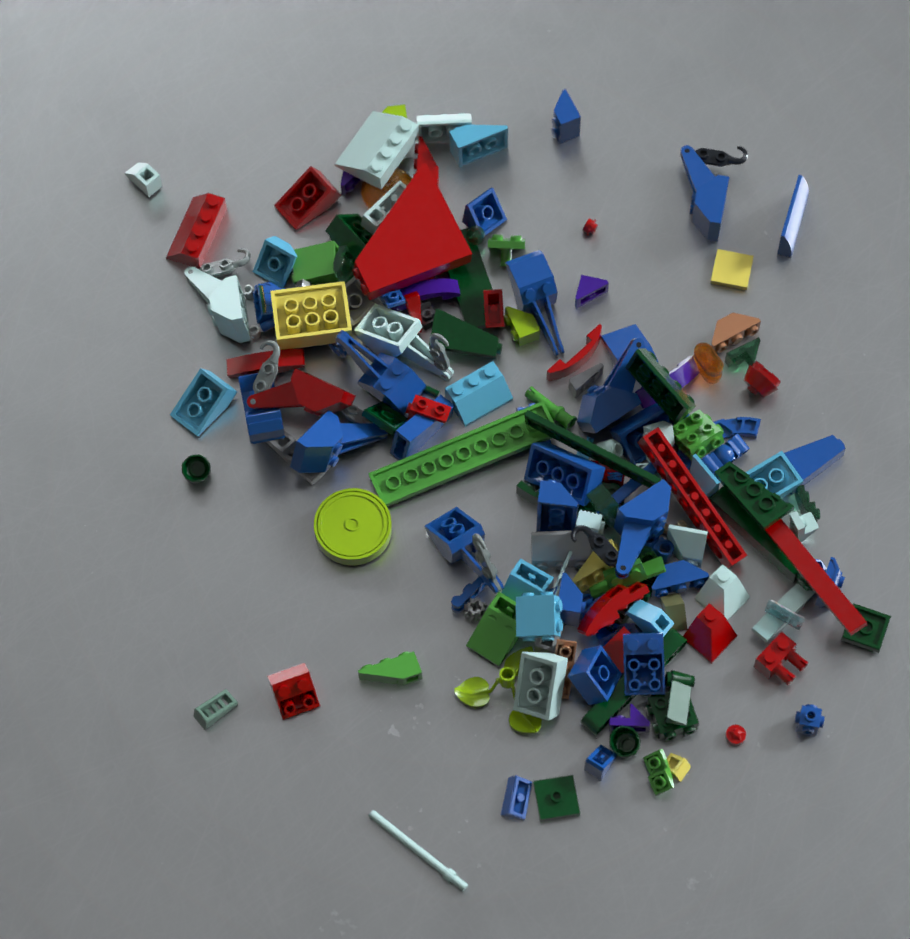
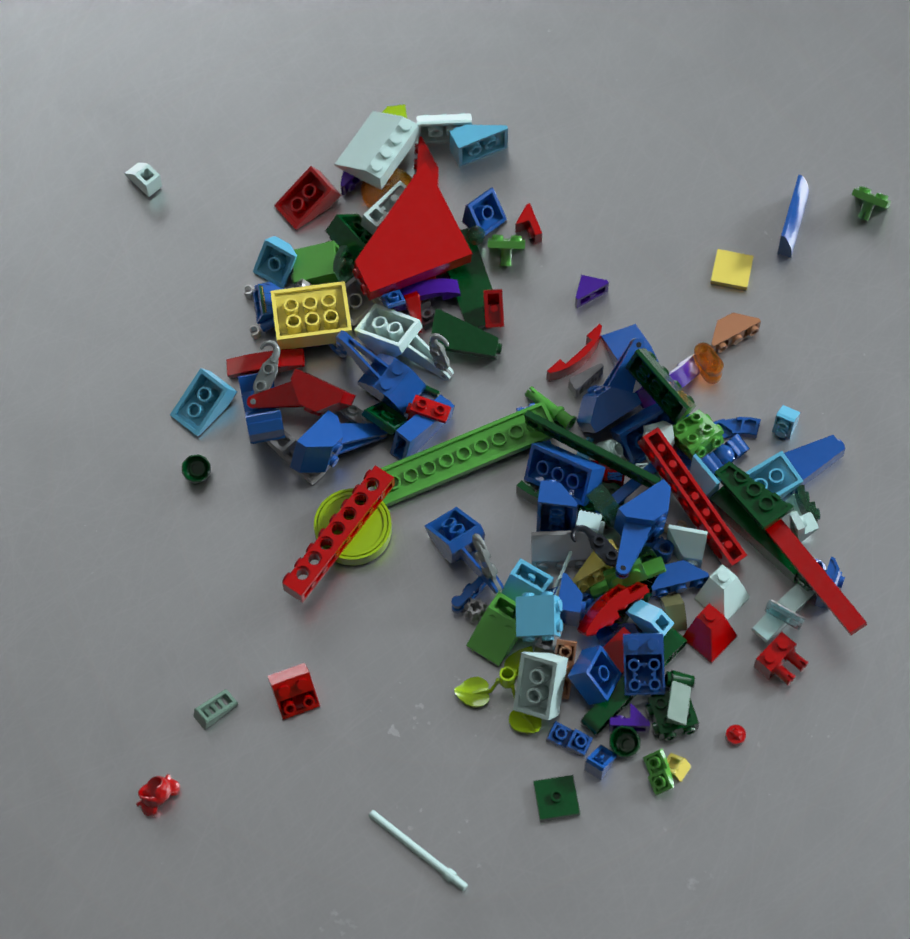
(156, 792): none -> red hair
(197, 230): red slope -> none
(223, 297): light aqua slope -> none
(300, 588): none -> red brick
(398, 670): bright green slope -> none
(478, 393): medium azure slope -> none
(516, 798): blue slope -> none
(523, 326): lime slope -> none
(528, 222): none -> red slope
(536, 289): blue slope -> none
(565, 119): blue slope -> none
(569, 739): none -> blue slope
(590, 226): red plate -> none
(708, 191): blue slope -> none
(745, 352): clear green slope -> none
(760, 380): red cone -> none
(785, 422): none -> medium azure slope
(809, 719): blue brick -> none
(870, 200): none -> bright green plate
(873, 633): dark green plate -> none

